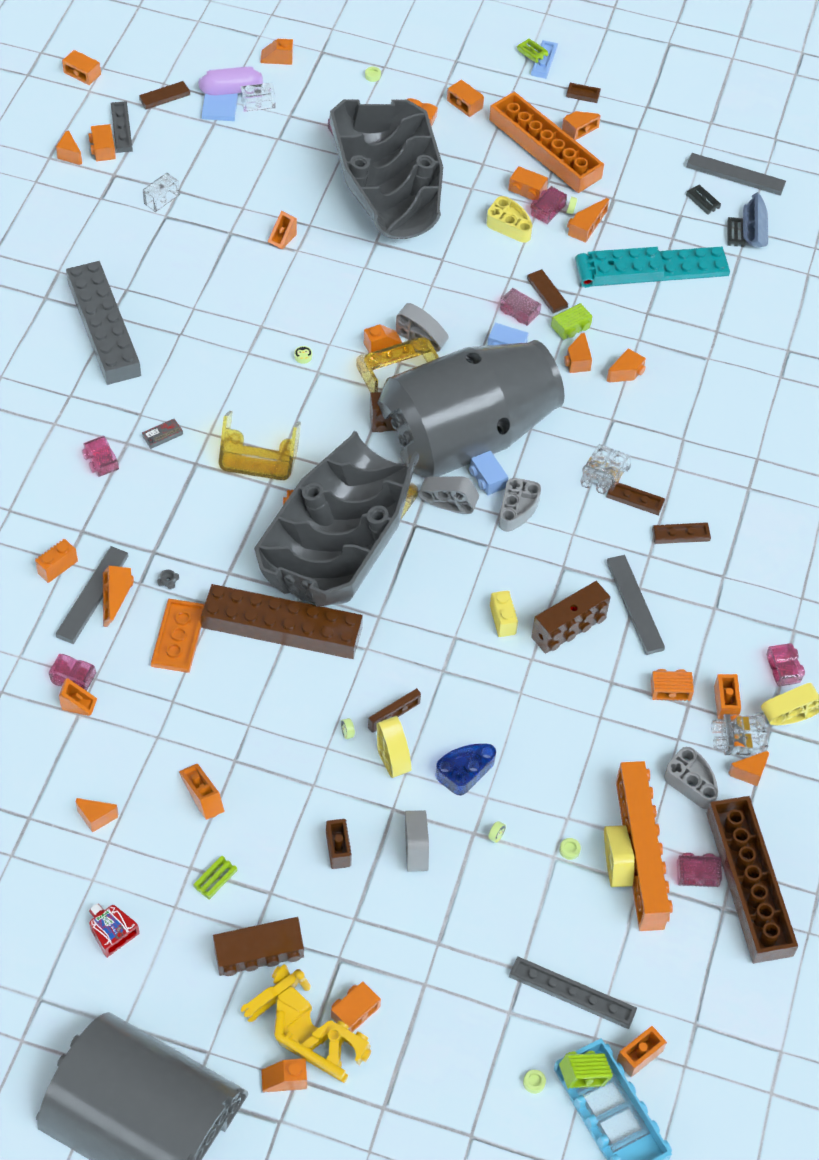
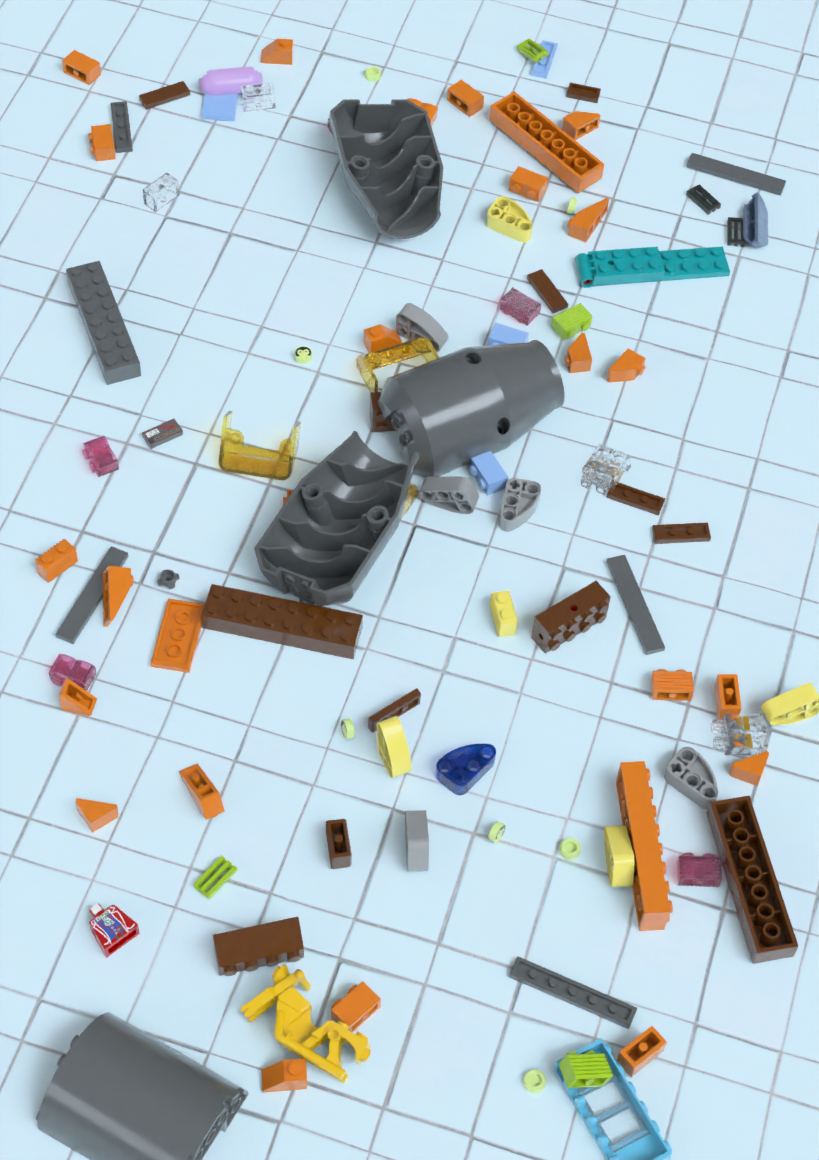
(68, 150): orange slope -> none
(284, 230): orange slope -> none
(548, 205): clear pink brick -> none
(785, 664): clear pink brick -> none

